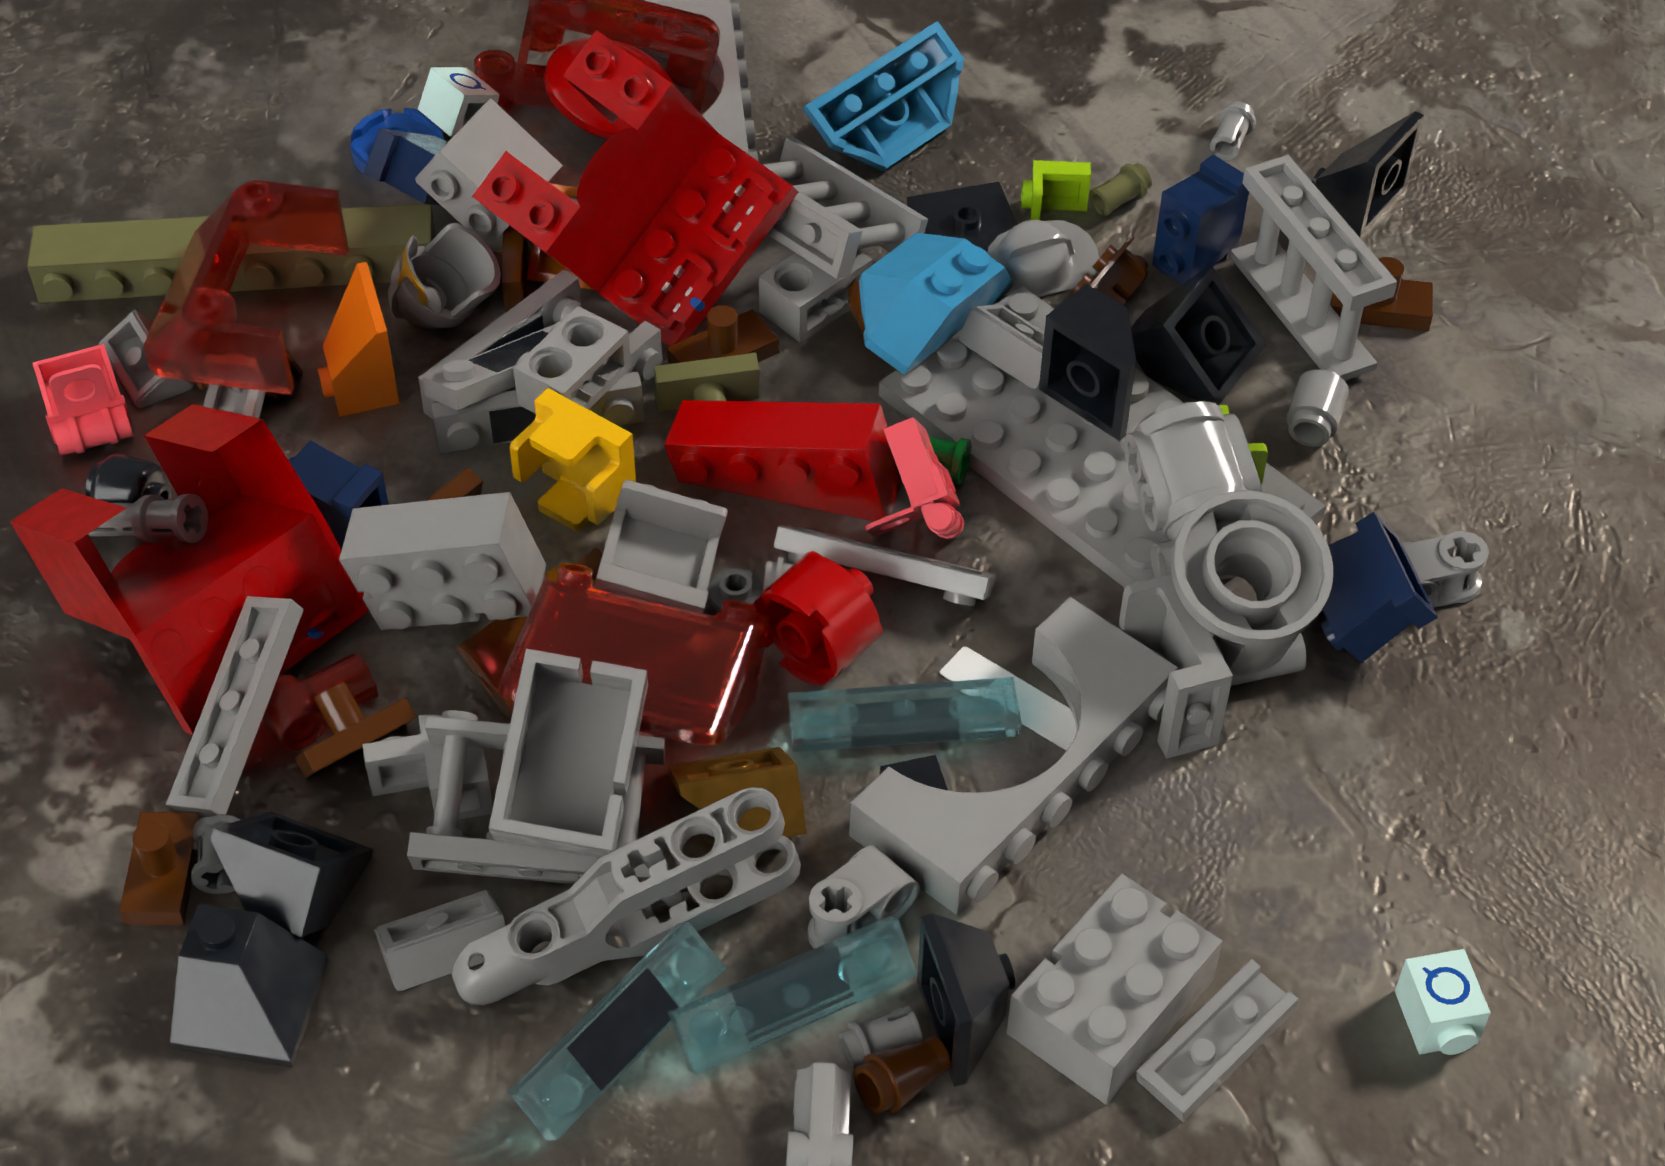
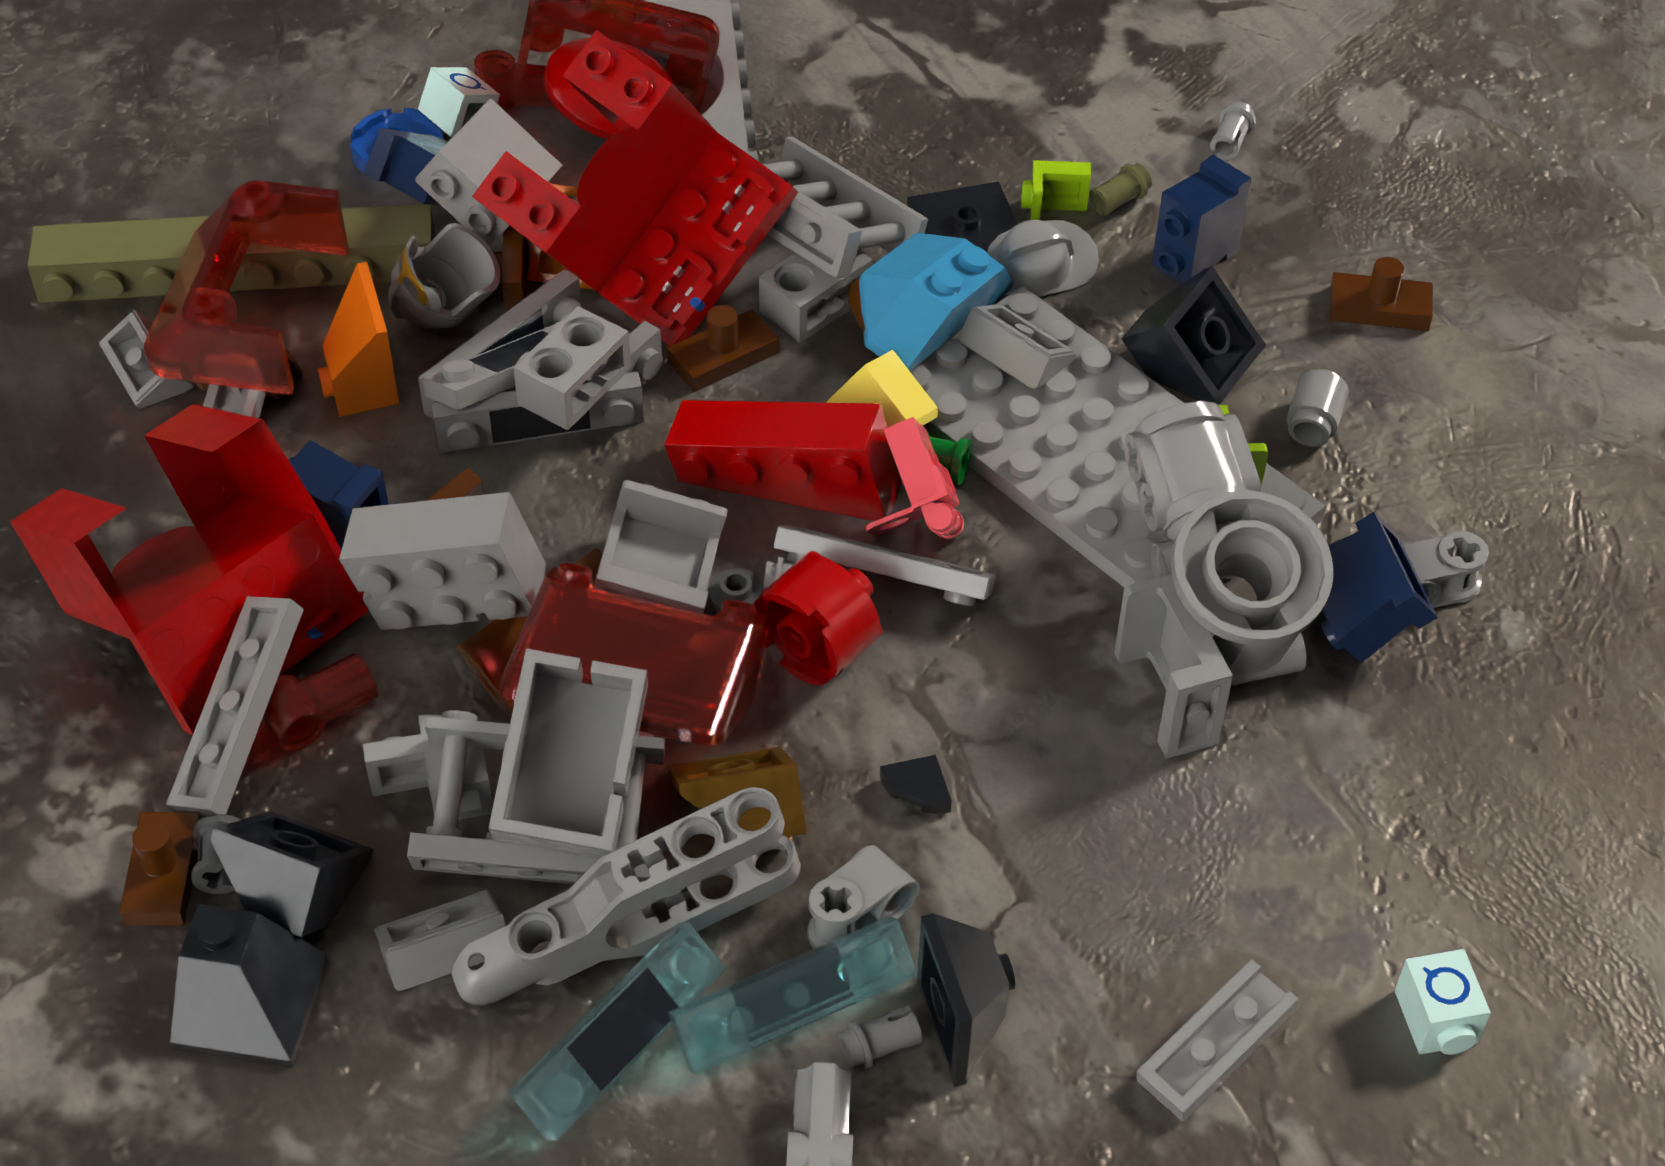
(82, 400): coral piece -> none
(126, 480): black head -> none
(156, 519): light grey pin -> none
(350, 727): reddish brown tile -> none
(581, 453): yellow panel -> none
(708, 380): olive tile -> none
(891, 385): none -> light yellow slope
(892, 101): dark azure wedge -> none
(898, 1074): reddish brown cone -> none
(903, 714): clear light blue plate -> none
(965, 839): light grey arch -> none
(1036, 708): white sticker -> none
(1090, 359): black slope -> none
(1113, 988): light grey piece -> none
(1117, 271): reddish brown hinge -> none
(1331, 248): light grey fence -> none
(1371, 174): black slope -> none

